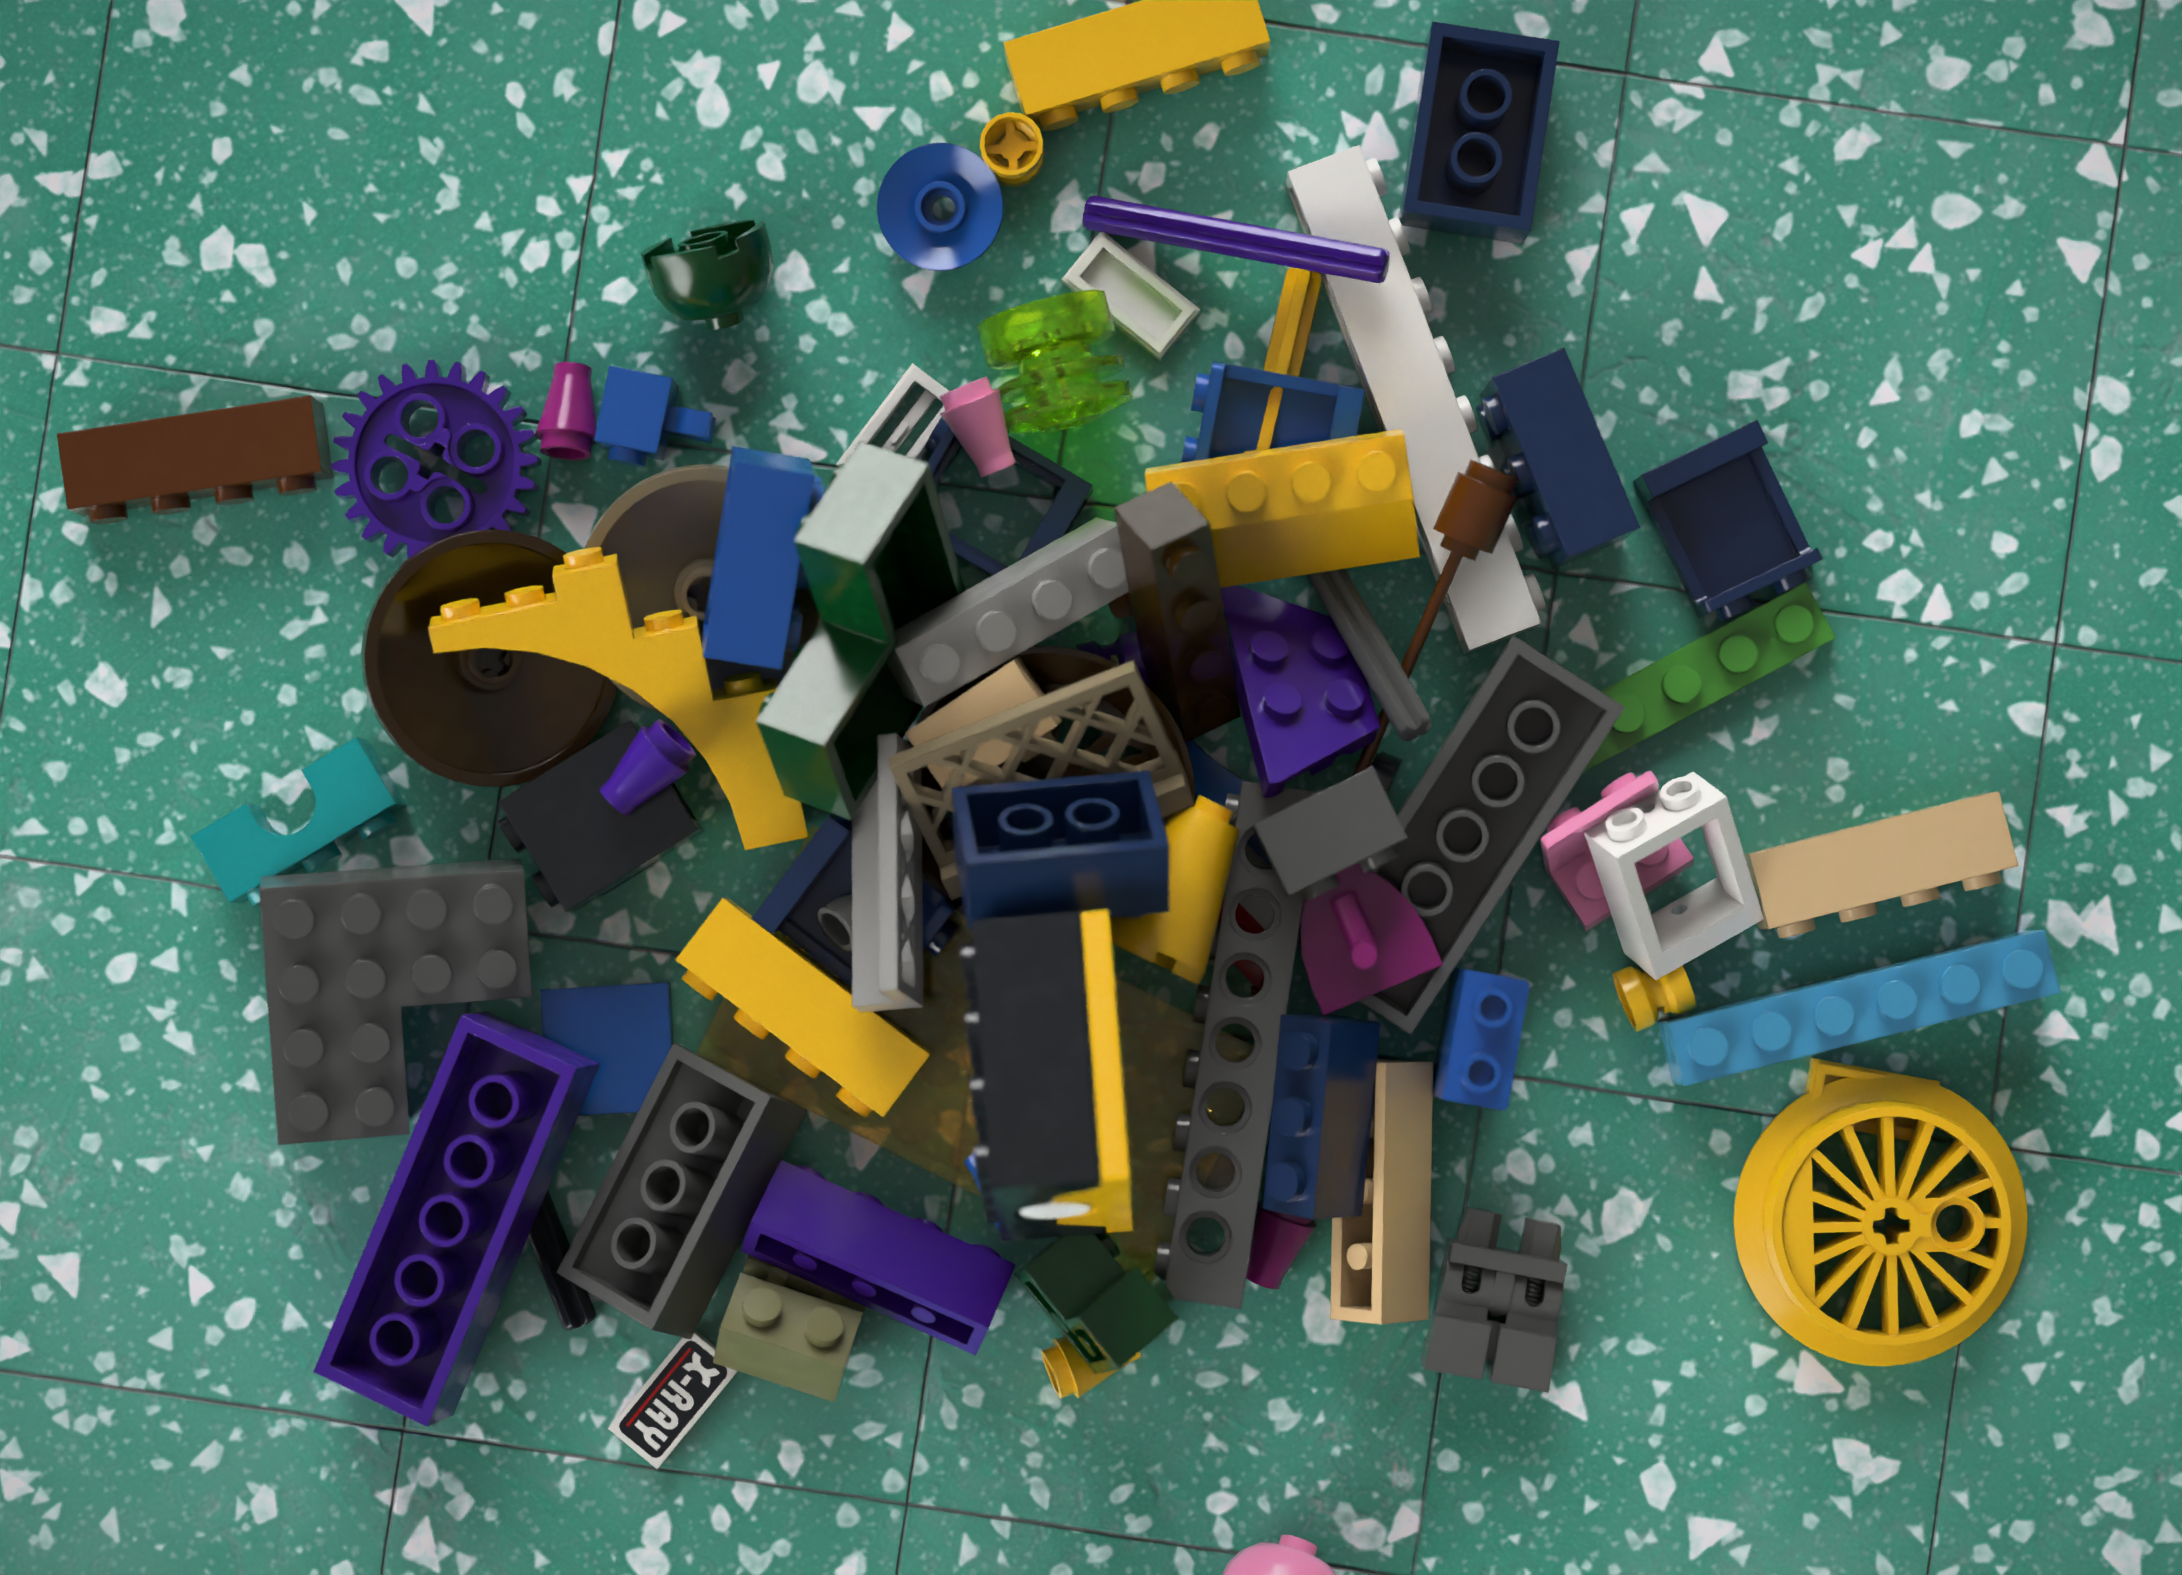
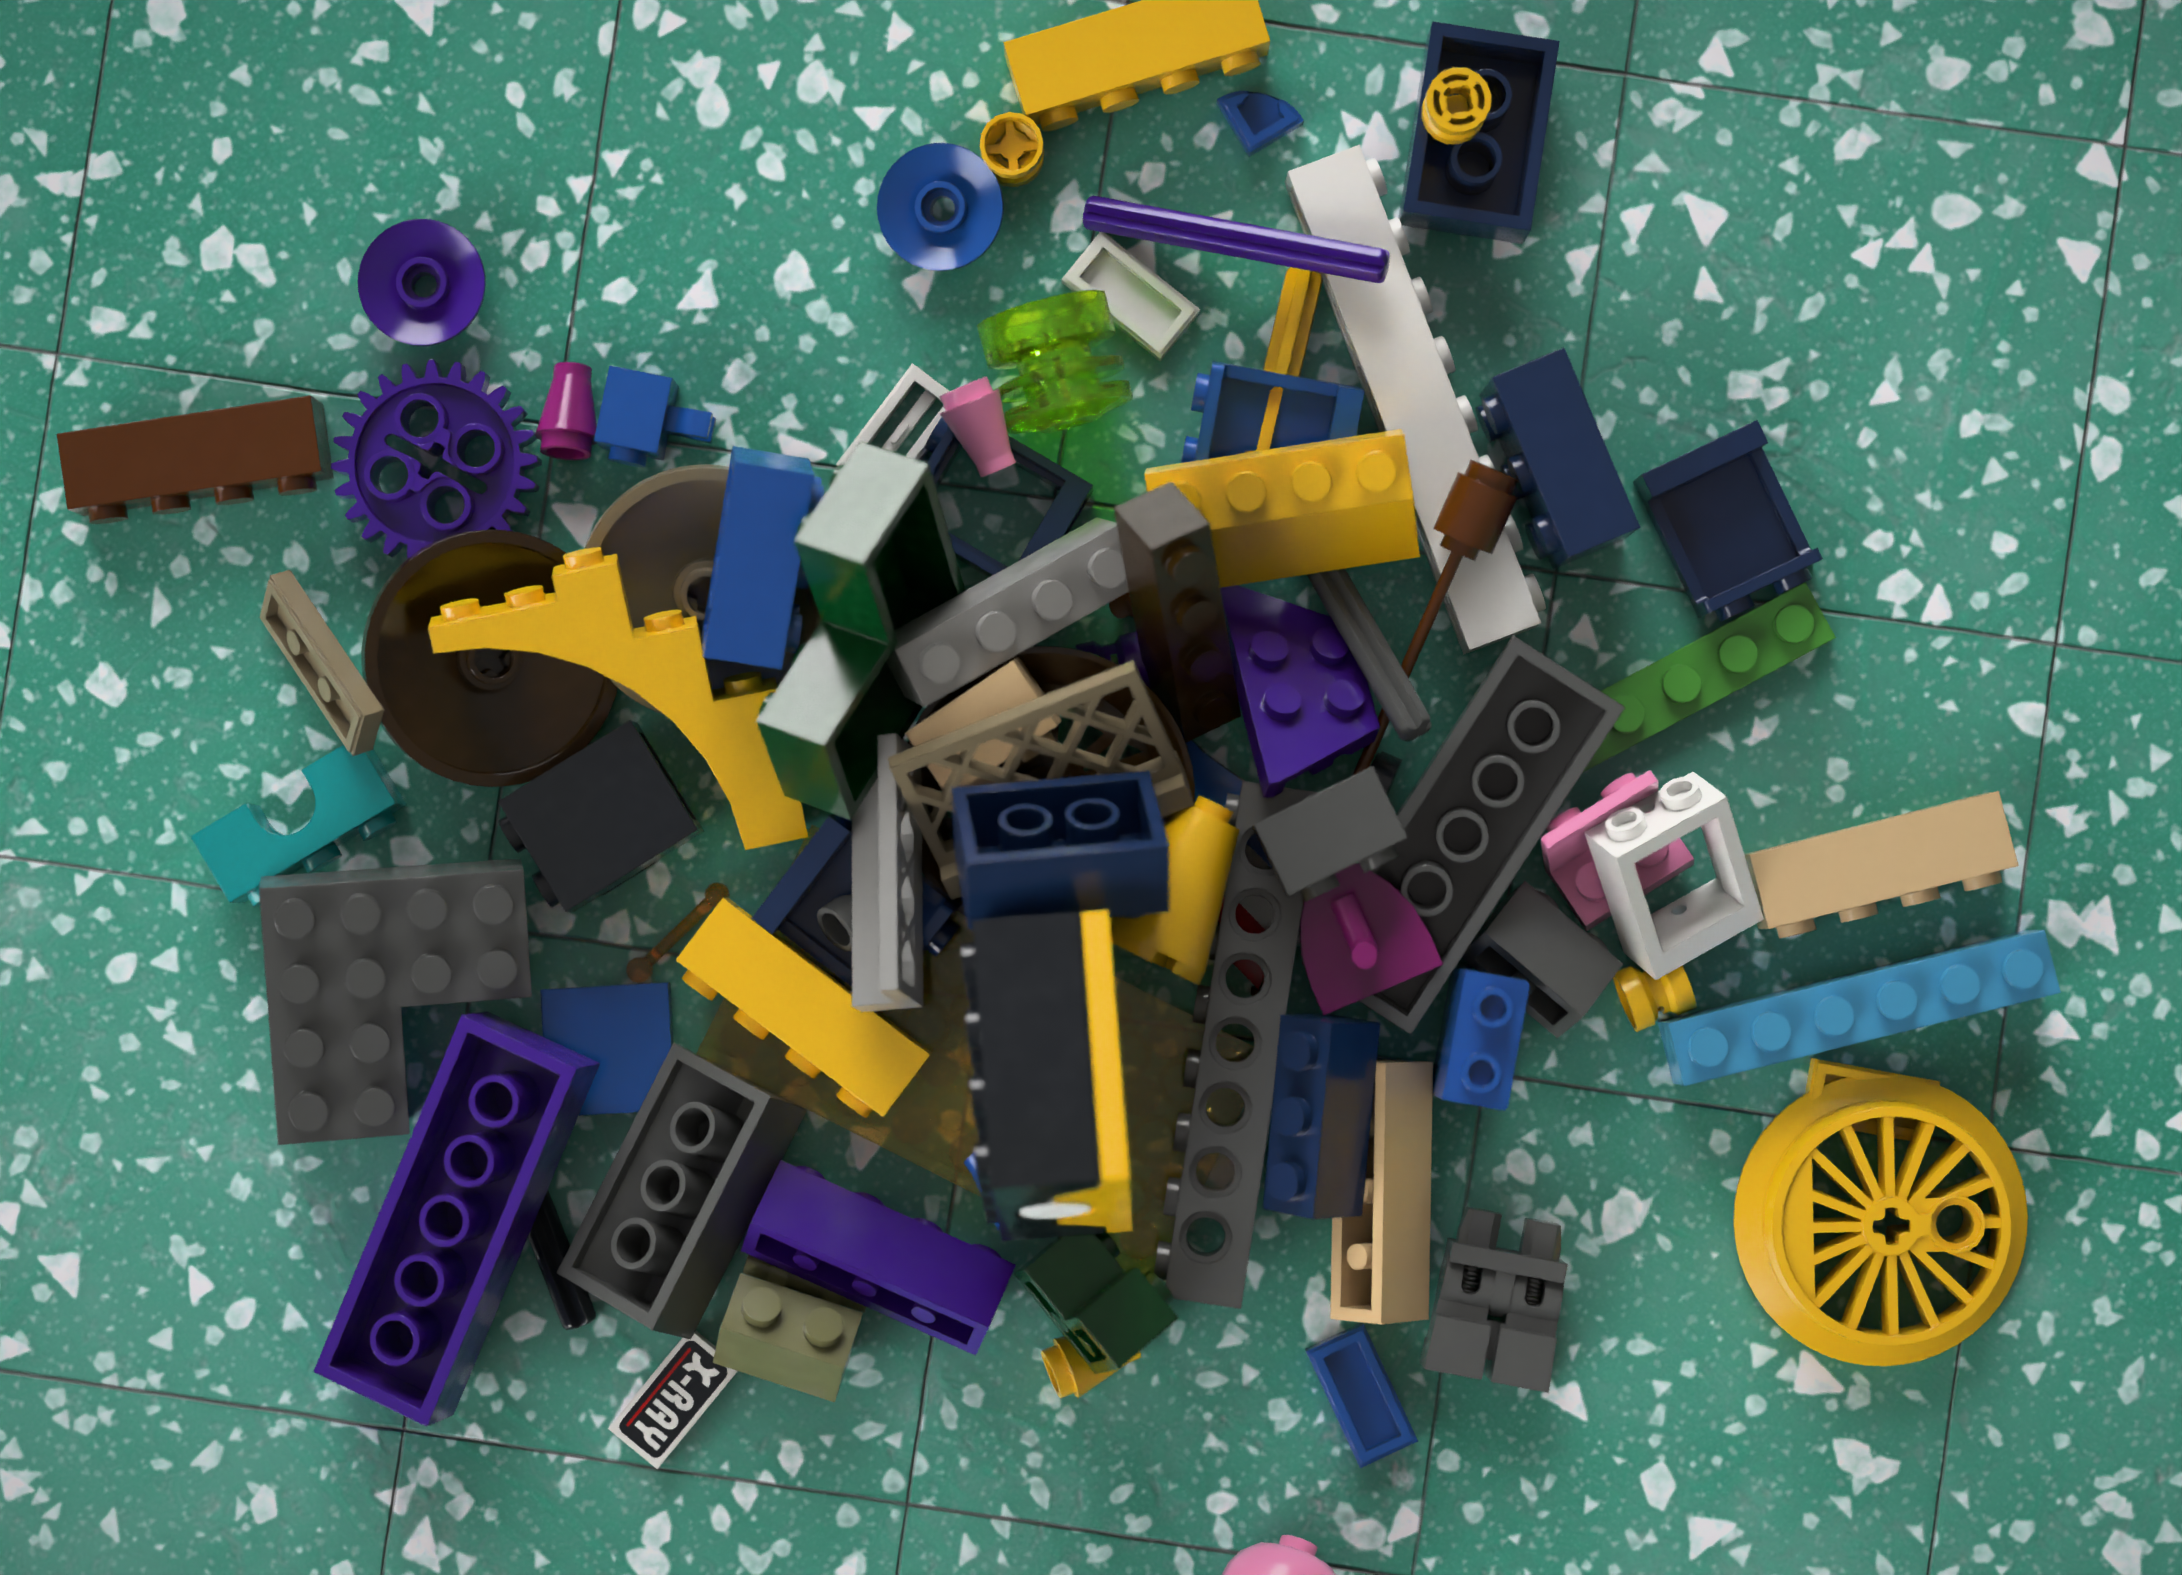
(321, 663): none -> dark tan tile
(404, 256): none -> dark purple dish
(641, 968): none -> clear orange hinge
(649, 765): dark purple cone -> none
(712, 272): dark green cylinder -> none
(1258, 118): none -> blue tile
(1275, 1245): magenta cone -> none
(1361, 1395): none -> blue tile
(1449, 117): none -> yellow wheel
(1543, 946): none -> dark grey brick

